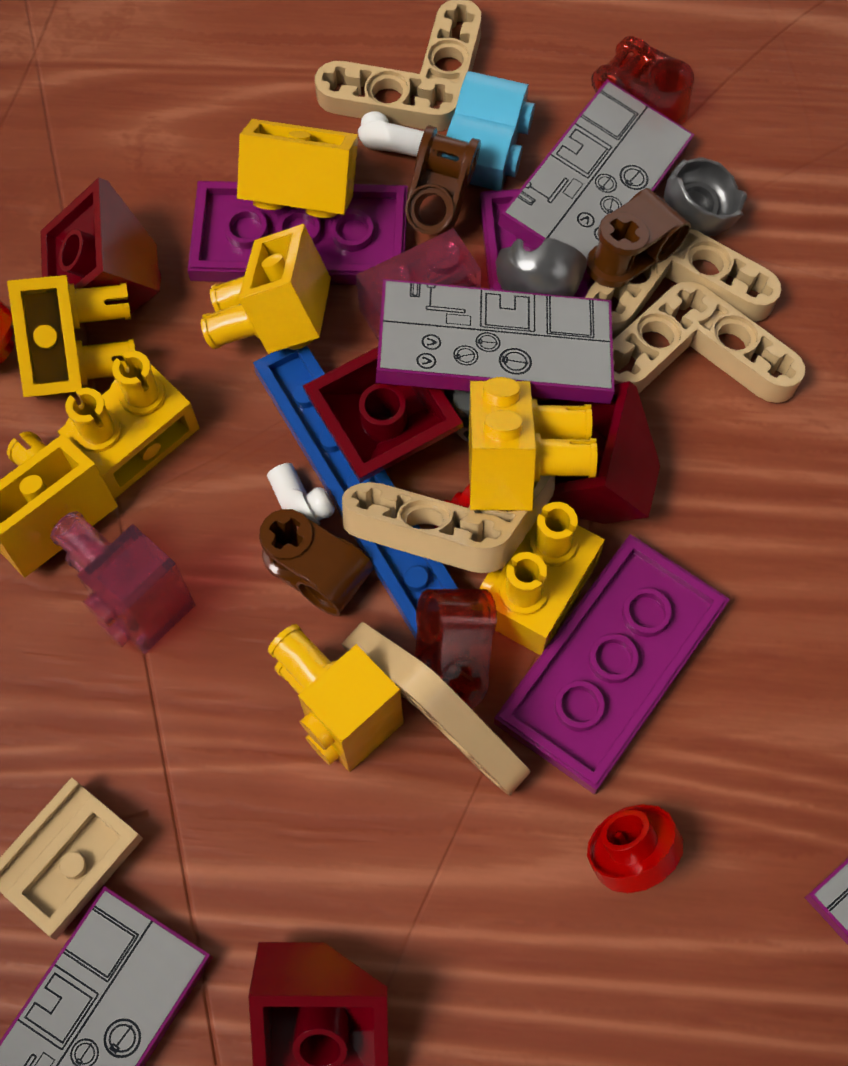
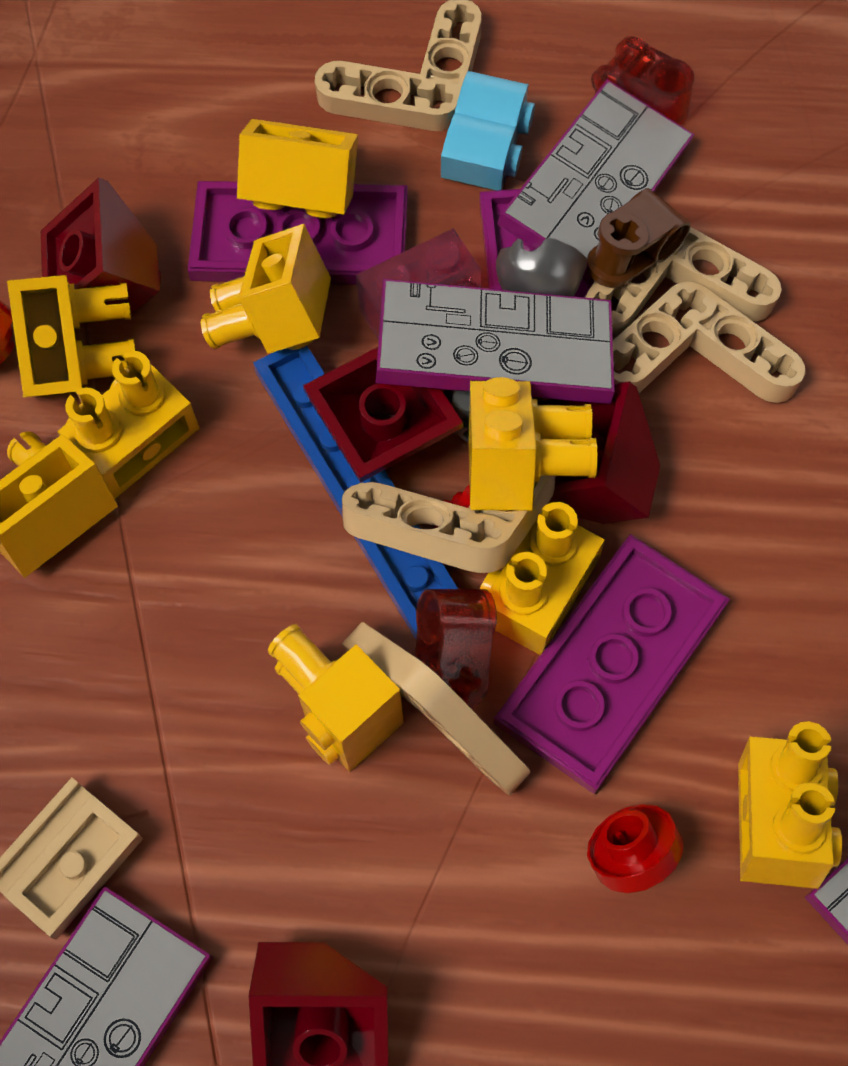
(130, 581): clear pink brick -> none
(293, 496): white arm -> none
(320, 567): reddish brown piece -> none
(380, 135): white arm -> none
(441, 177): reddish brown piece -> none
(705, 195): flat silver hair -> none
(788, 809): none -> yellow brick

